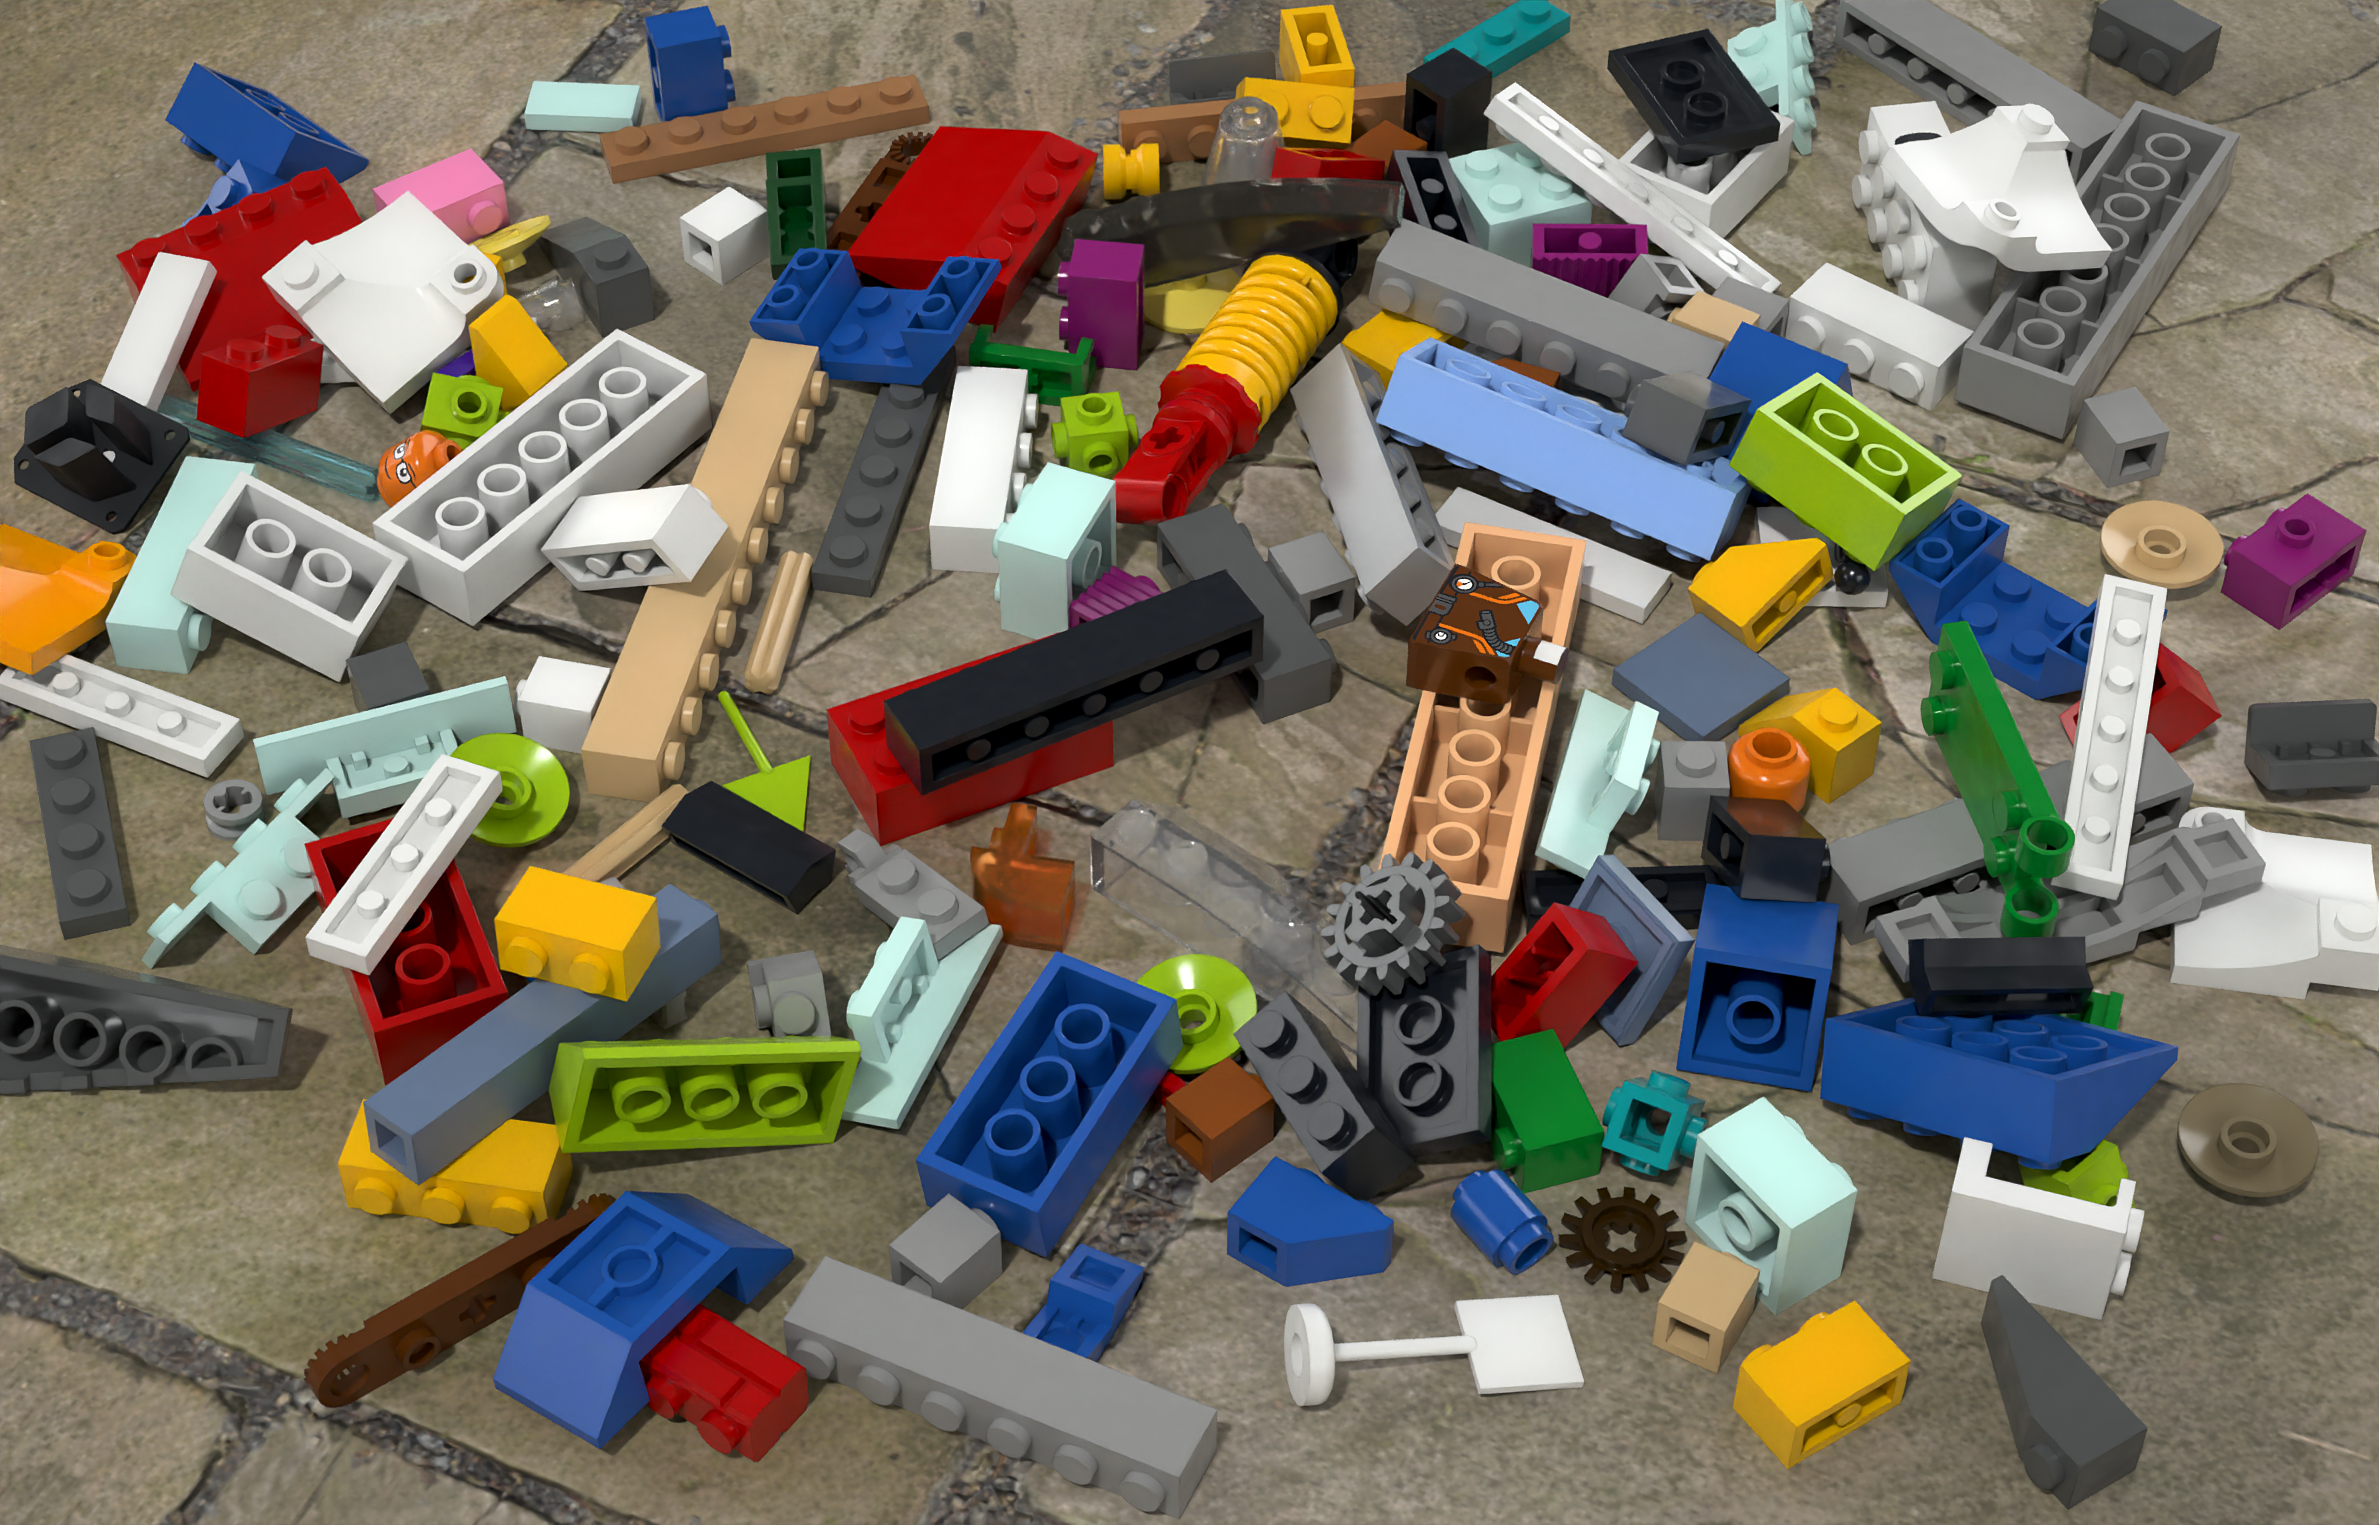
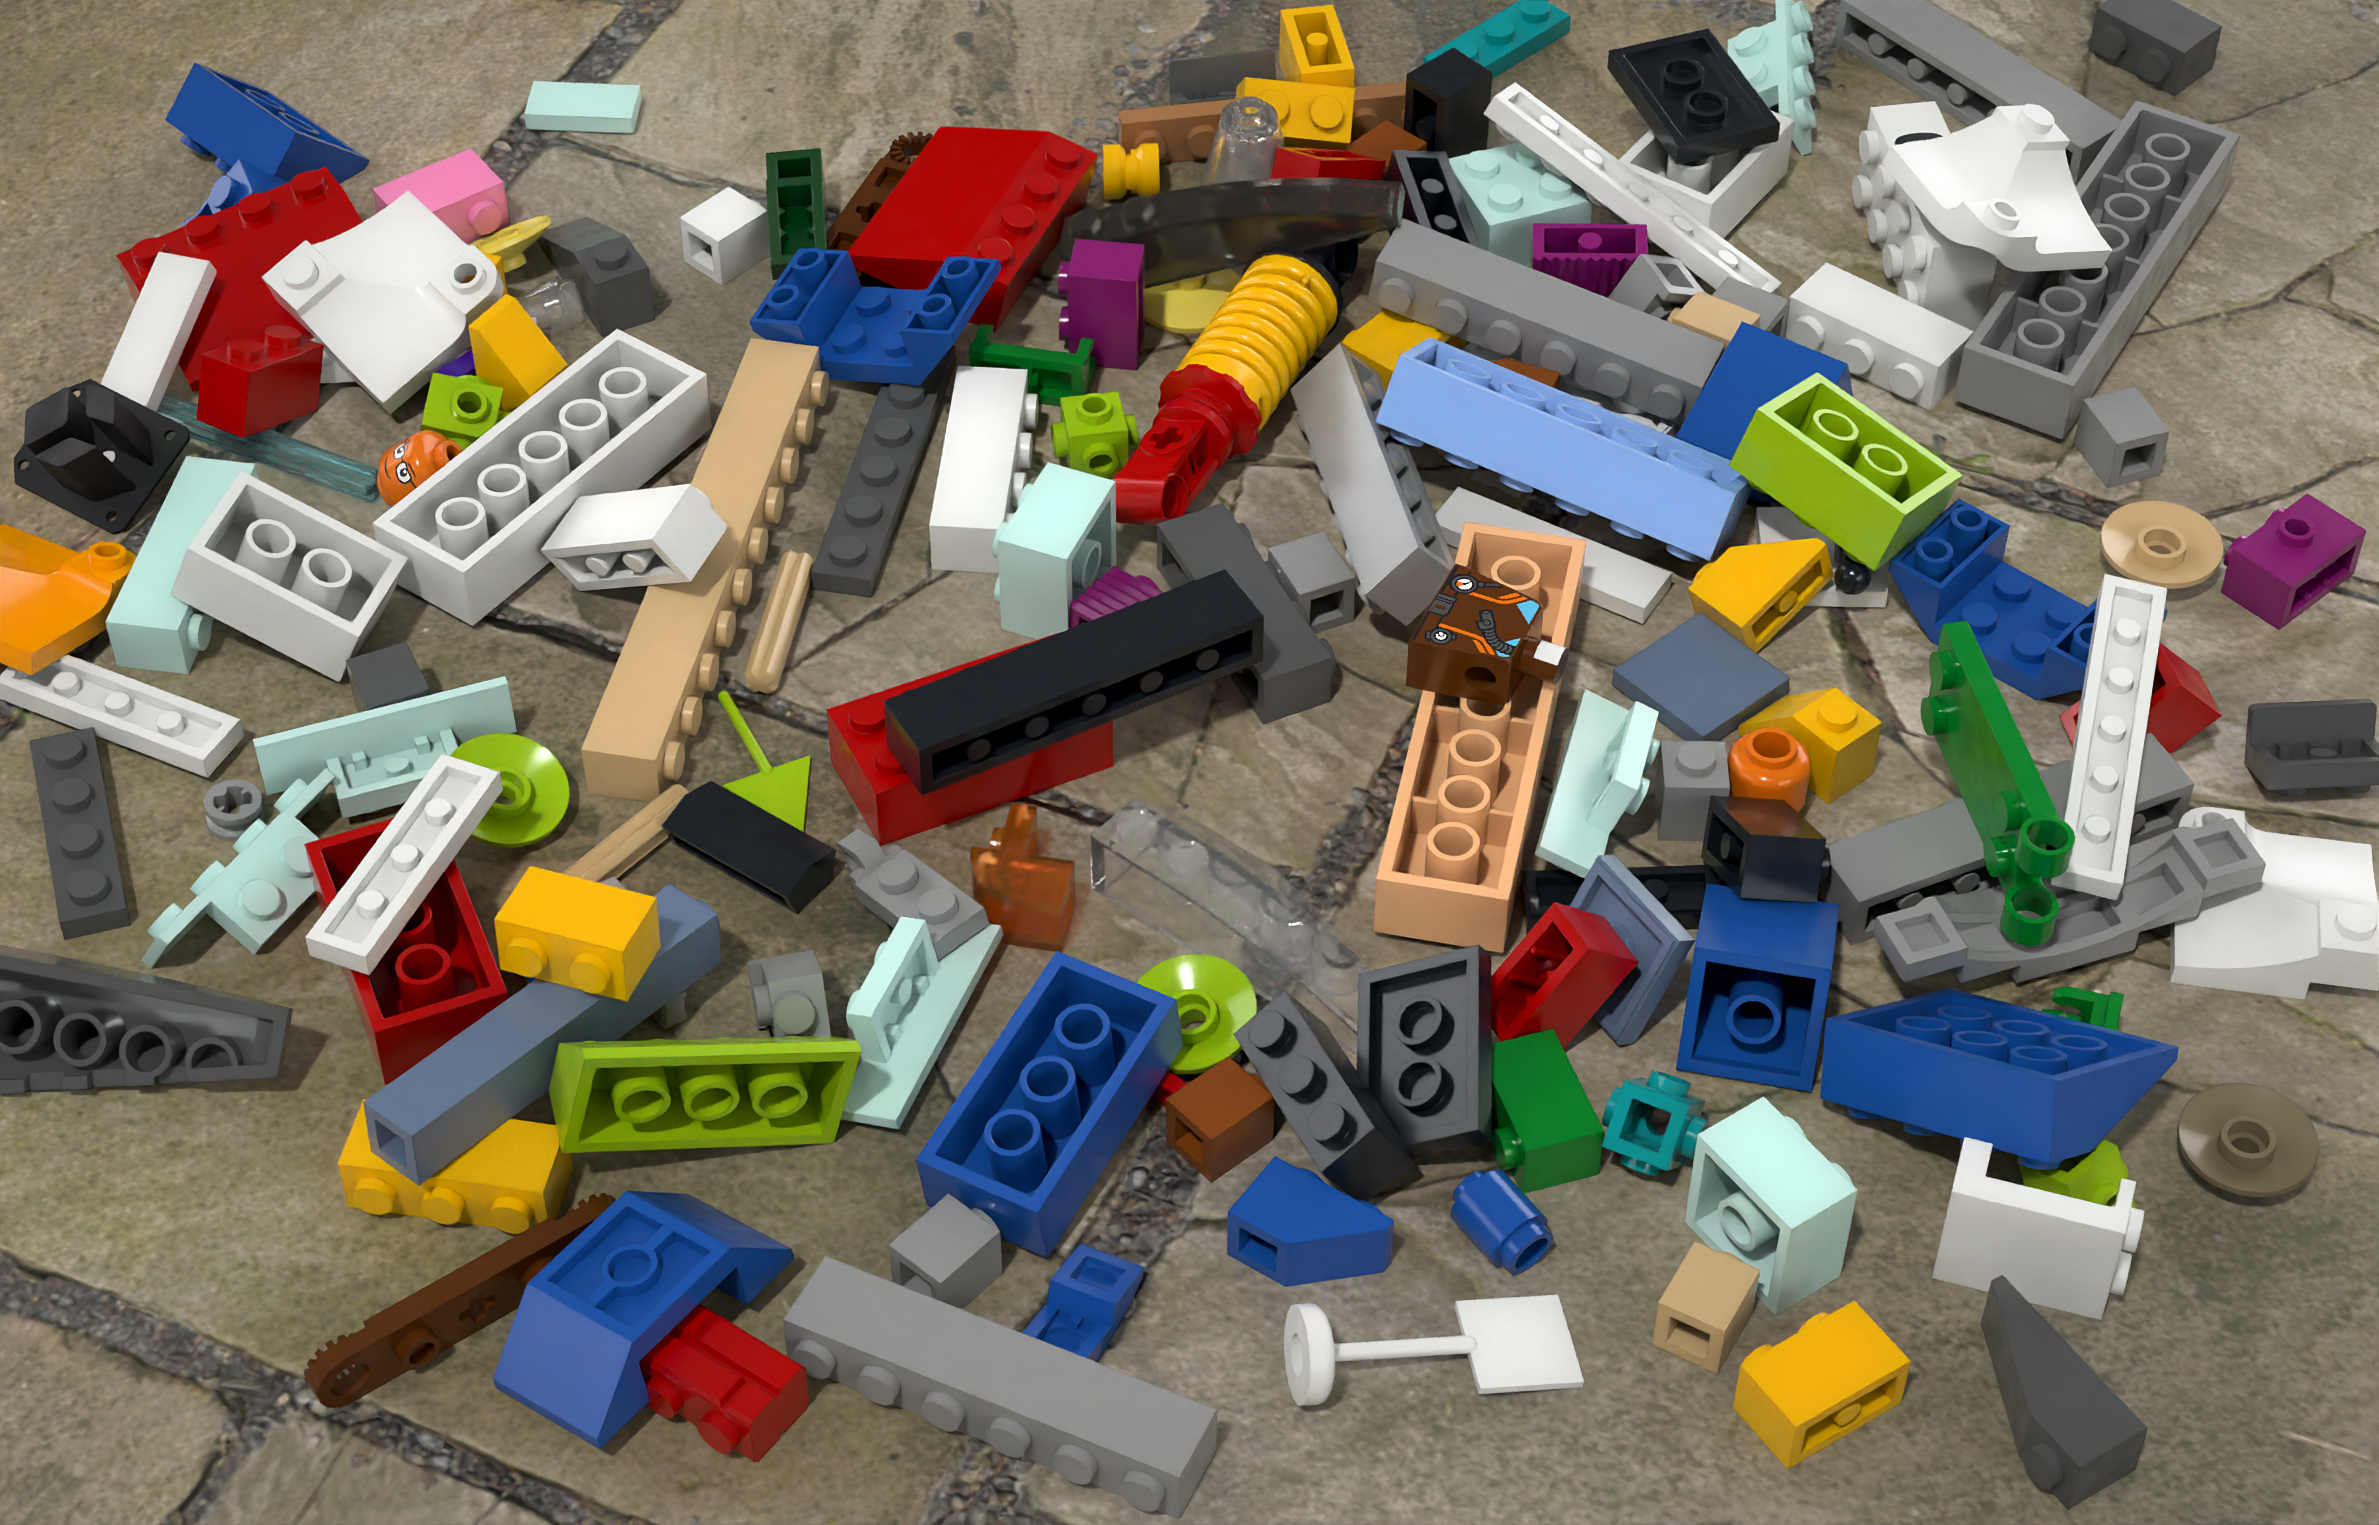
(560, 702): white brick -> none
(688, 63): blue brick -> none
(763, 128): medium nougat plate -> none
(1392, 924): dark grey gear -> none
(1622, 1216): dark brown gear -> none
(1684, 417): dark grey brick -> none
(1999, 975): black piece -> none

